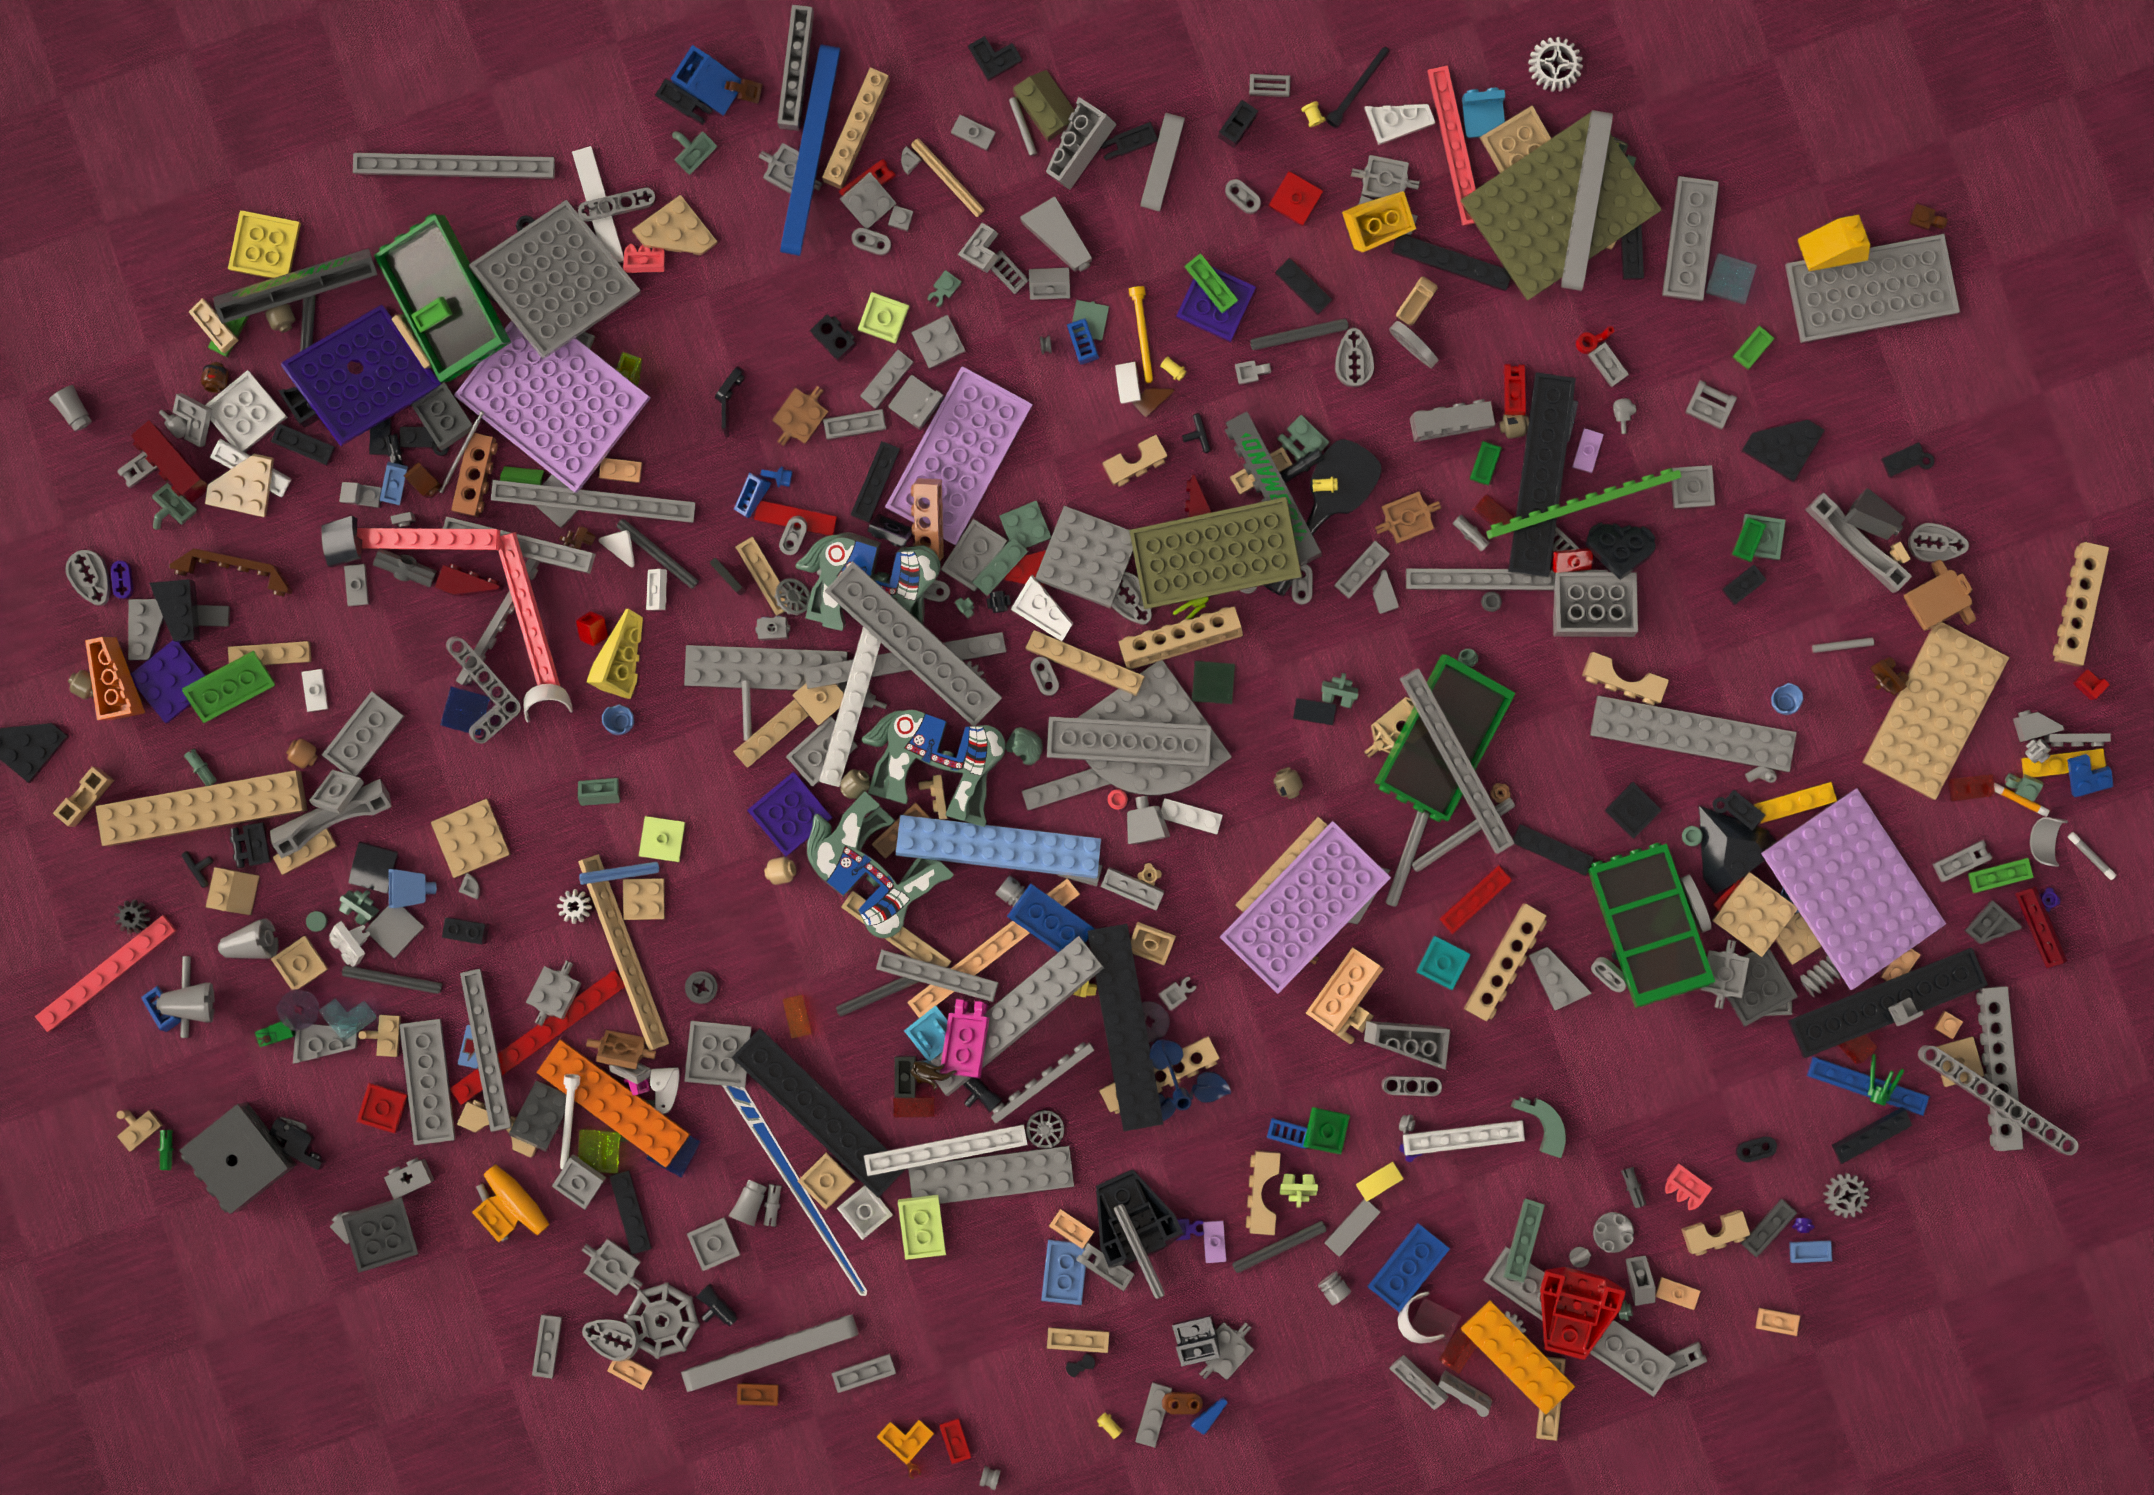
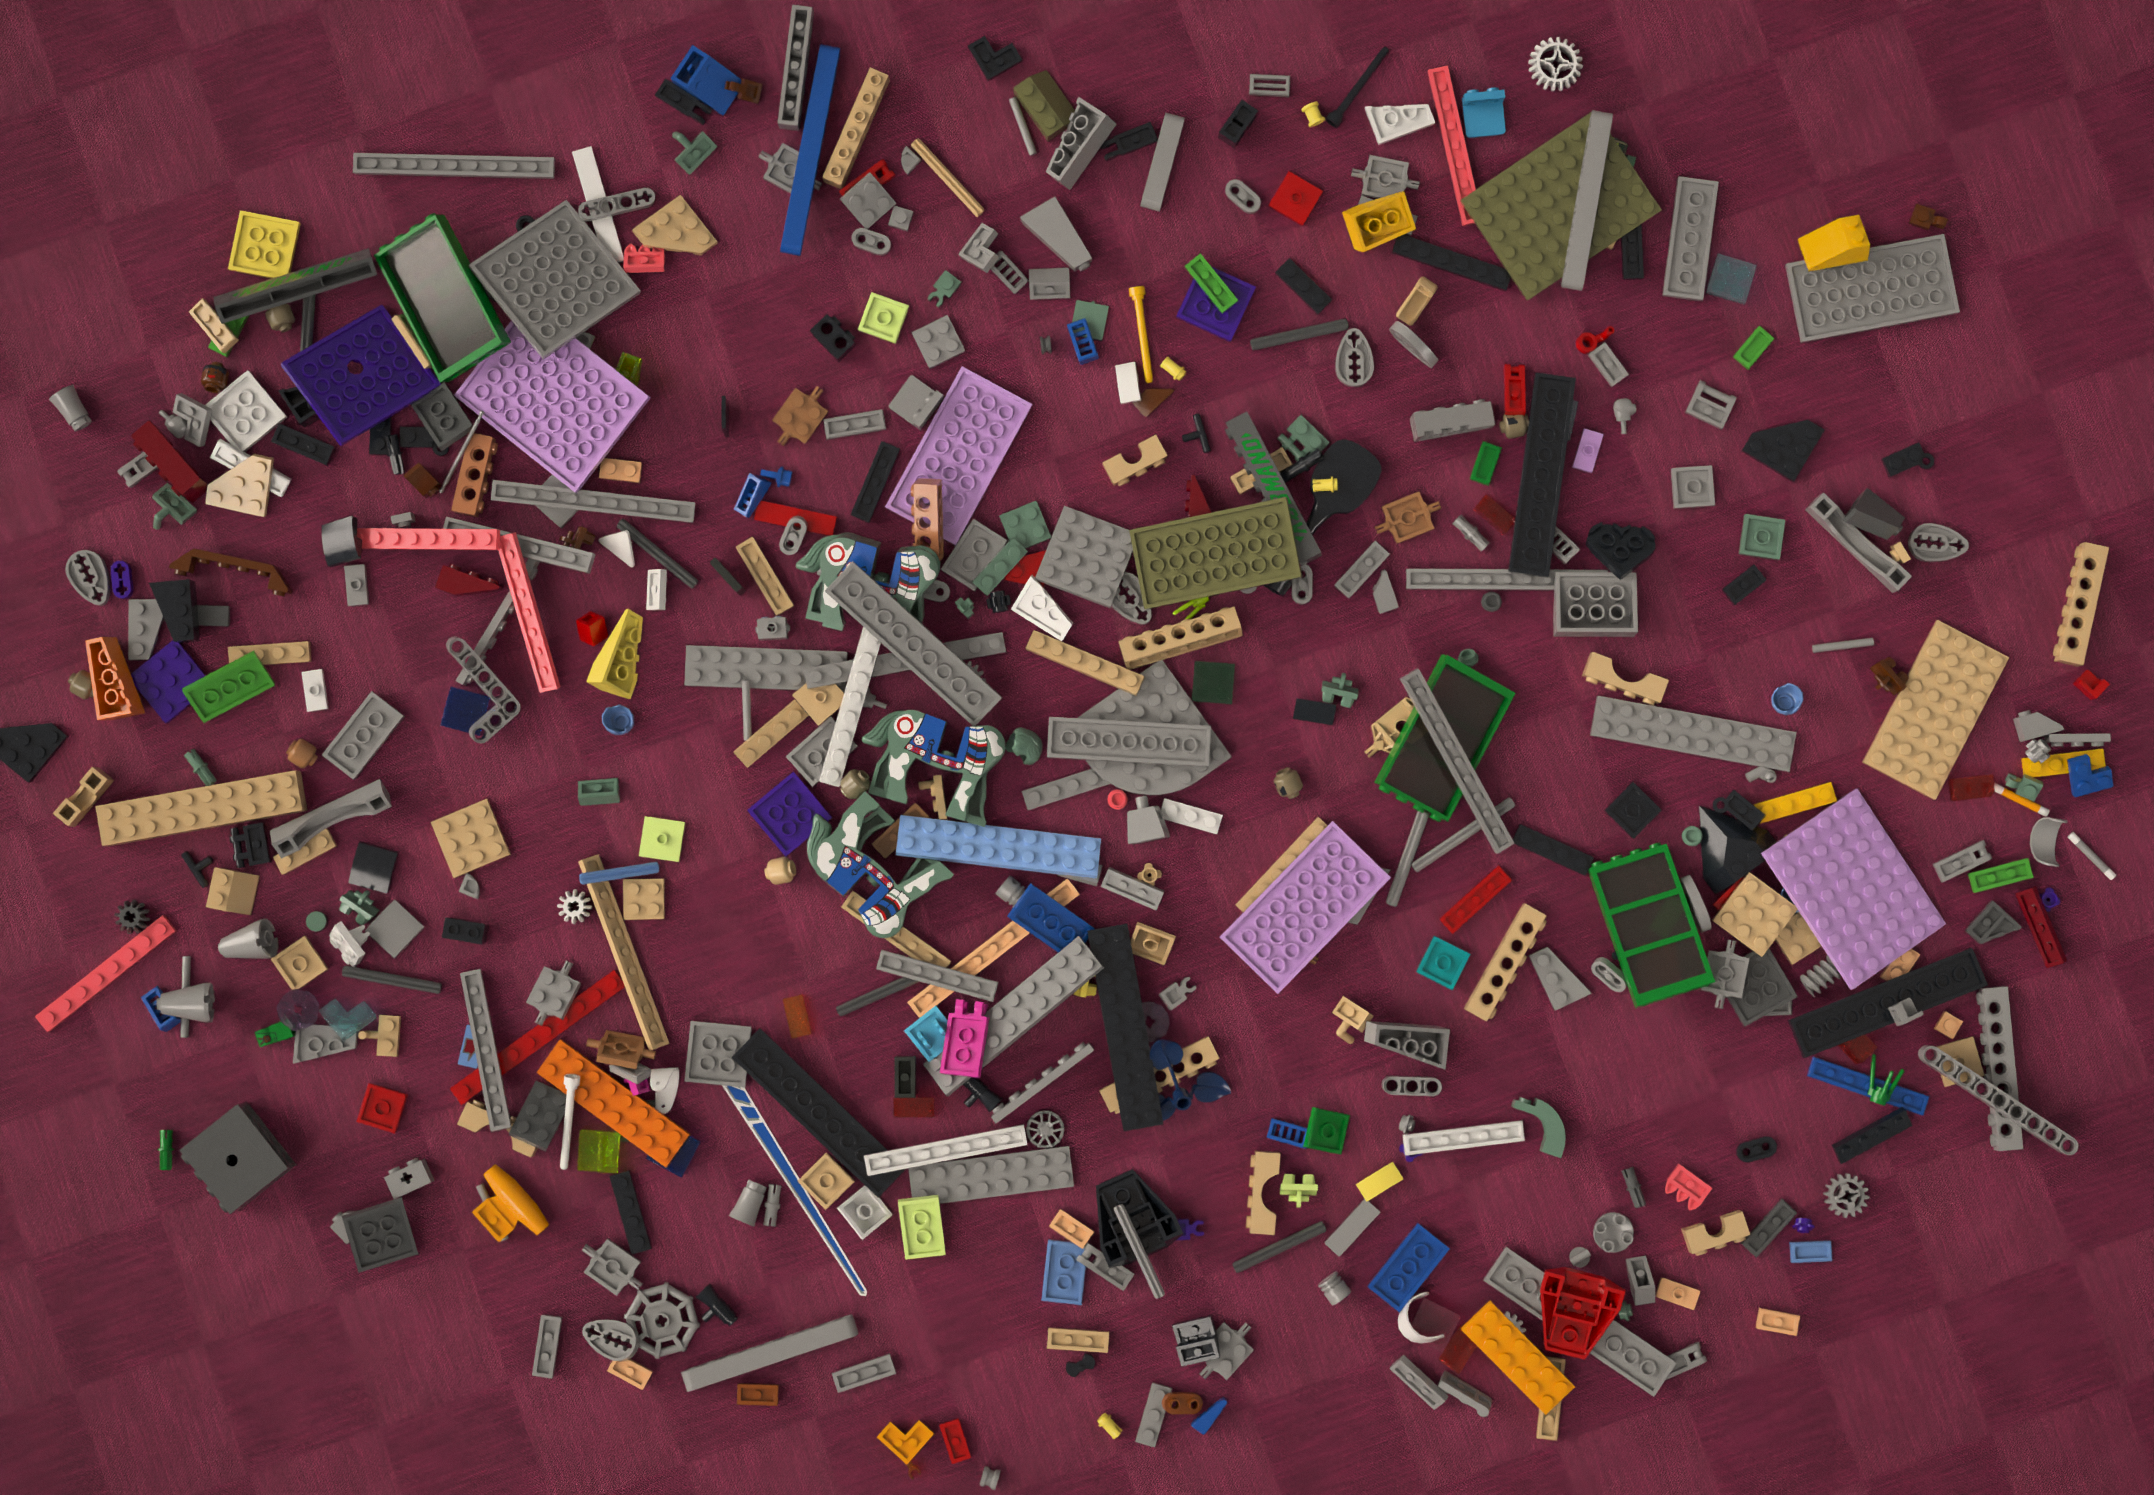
(139, 1129): tan plate -> none
(297, 1141): black plate -> none
(336, 791): light grey plate -> none
(360, 494): light grey slope -> none
(393, 483): medium blue plate -> none
(404, 567): dark grey piece -> none
(408, 888): medium blue torso -> none
(427, 1082): light grey plate -> none
(431, 314): bright green tile -> none
(522, 475): bright green tile -> none
(545, 692): white piece -> none
(578, 1181): light grey plate -> none
(692, 991): dark grey gear -> none
(713, 1244): light grey plate -> none
(735, 378): black plate -> none
(792, 596): light grey wheel -> none
(886, 379): light grey plate -> none
(891, 530): black plate -> none
(926, 1072): dark brown piece -> none
(973, 132): light grey plate -> none
(1044, 676): light grey plate -> none
(1214, 1241): lavender plate -> none
(1248, 371): light grey plate -> none
(1344, 990): light nougat plate -> none
(1495, 792): medium nougat plate -> none
(1515, 138): tan plate -> none
(1523, 1240): sand green plate -> none
(1572, 560): plate -> none
(1576, 505): bright green plate -> none
(1749, 539): green tile -> none
(1941, 598): medium nougat piece -> none

